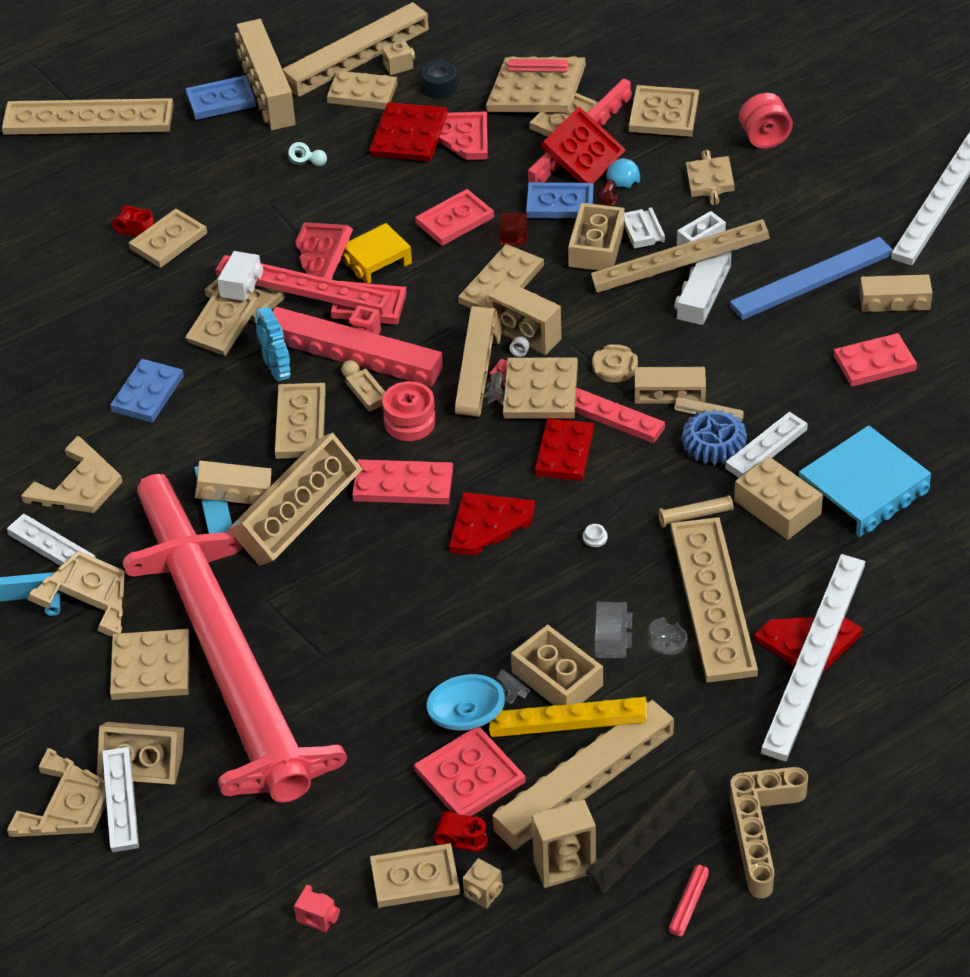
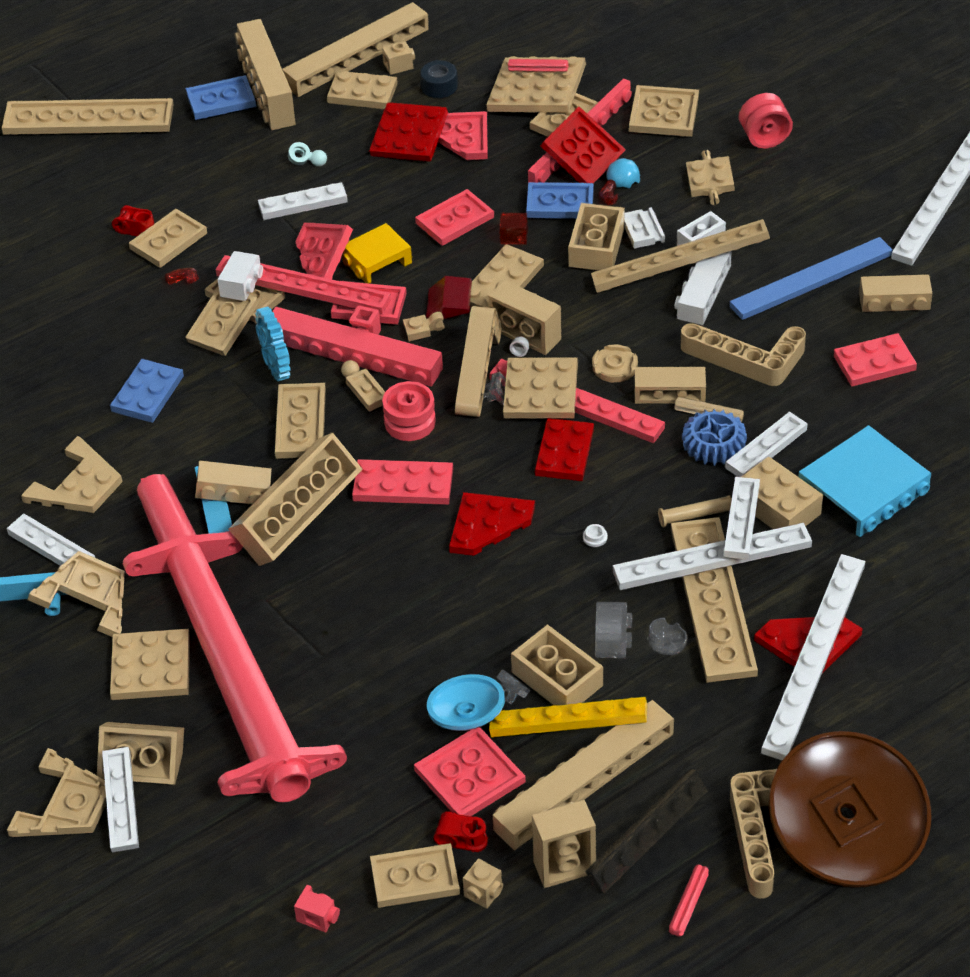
(179, 274): none -> clear red arm
(302, 201): none -> white plate
(420, 327): none -> tan plate
(450, 297): none -> dark red slope
(708, 557): none -> white plate
(741, 518): none -> white plate
(744, 358): none -> tan beam
(872, 781): none -> reddish brown dish

